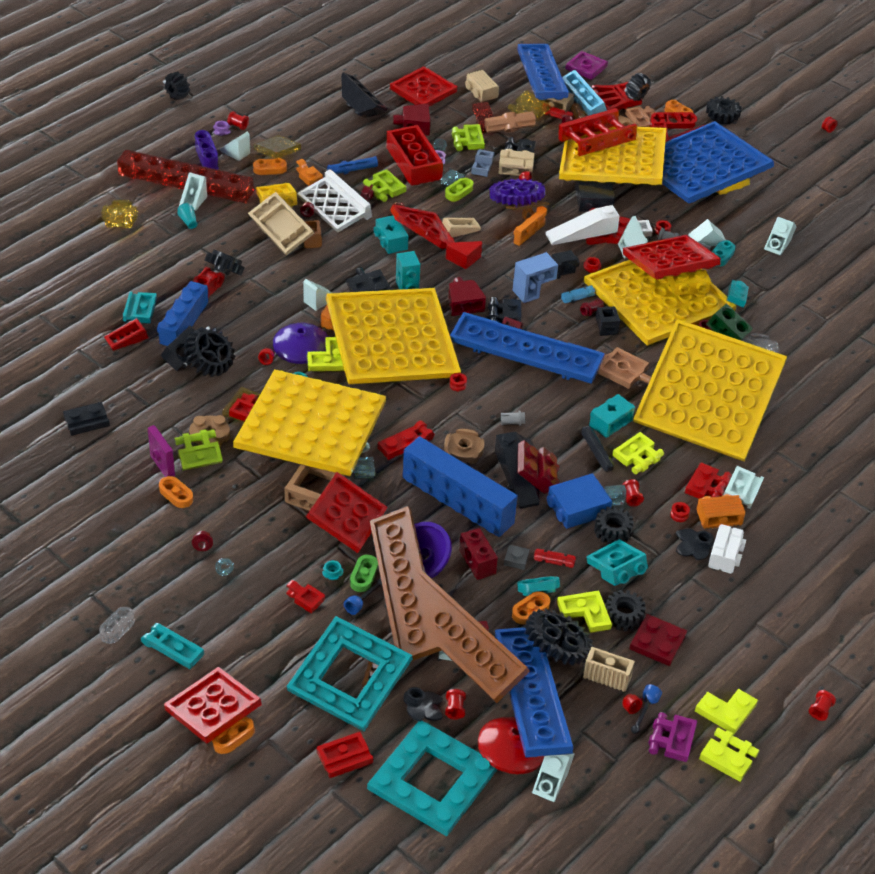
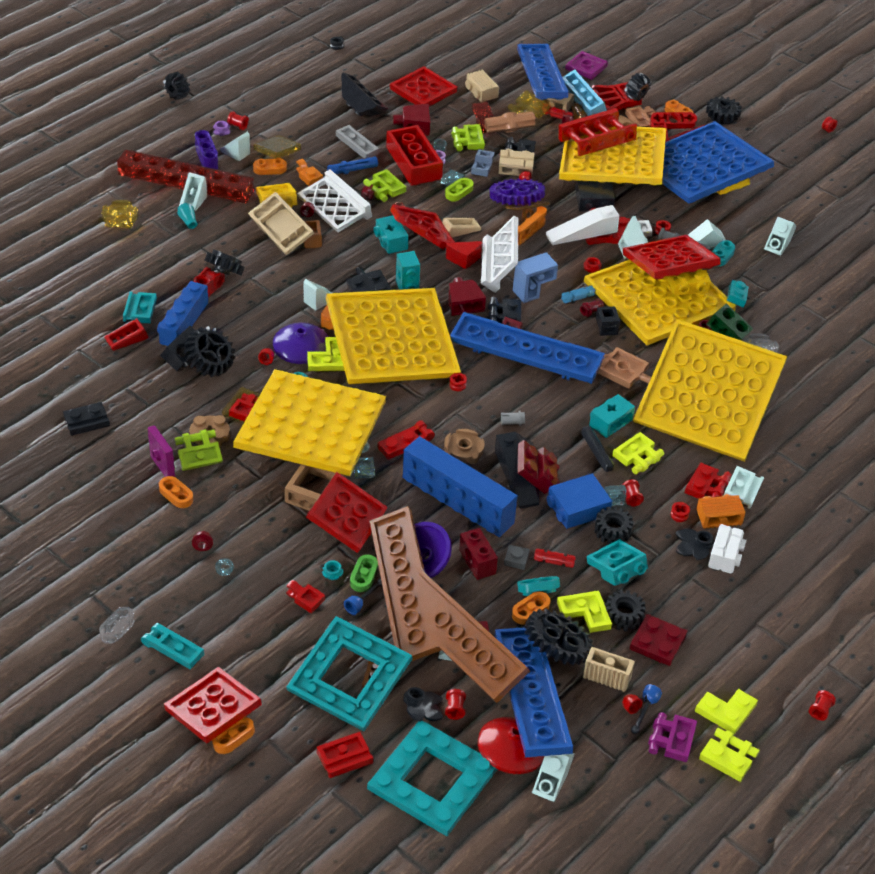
(337, 43): none -> black bush
(357, 142): none -> light grey plate
(499, 254): none -> white fence
(566, 262): black brick -> none

